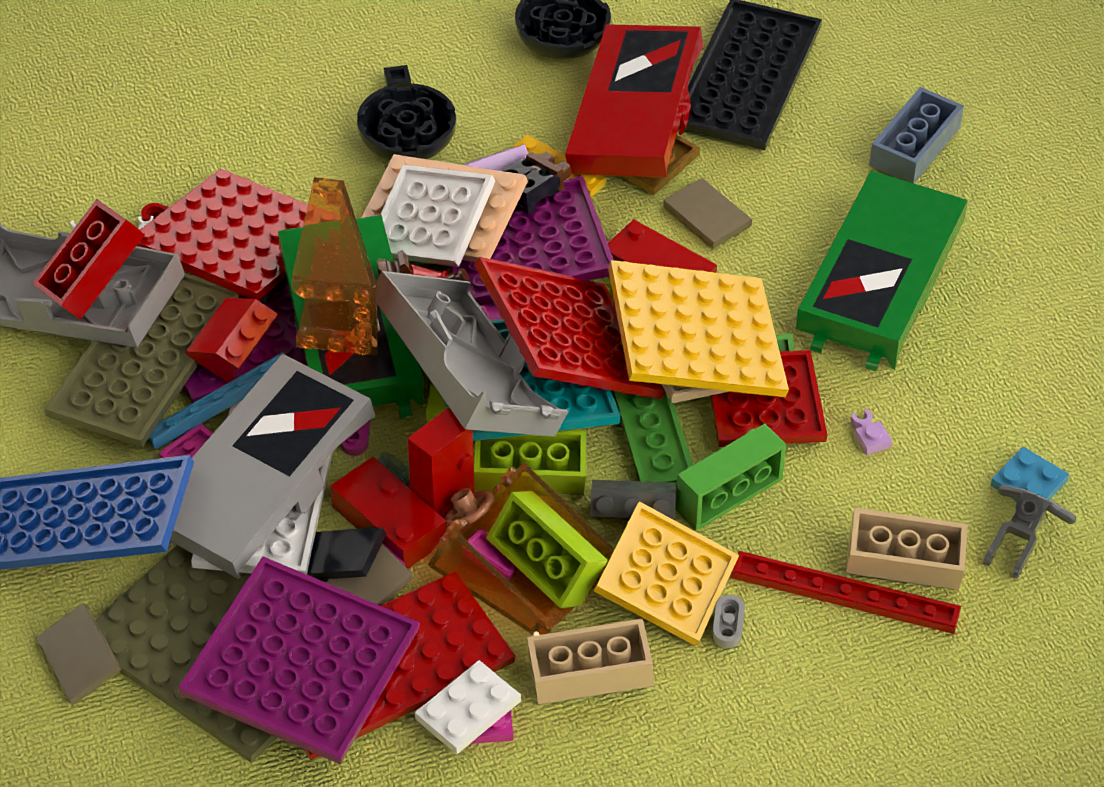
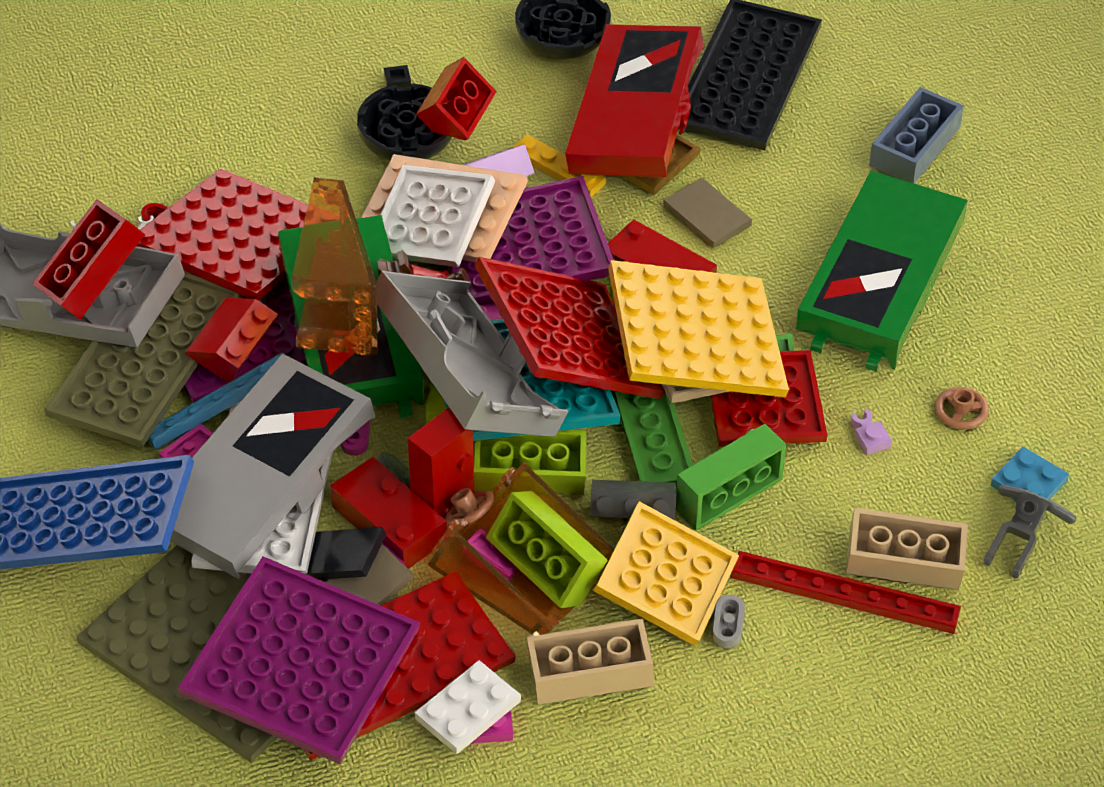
(78, 653): dark tan tile -> none
(456, 100): none -> red slope
(542, 176): black hips -> none
(963, 402): none -> nougat piece

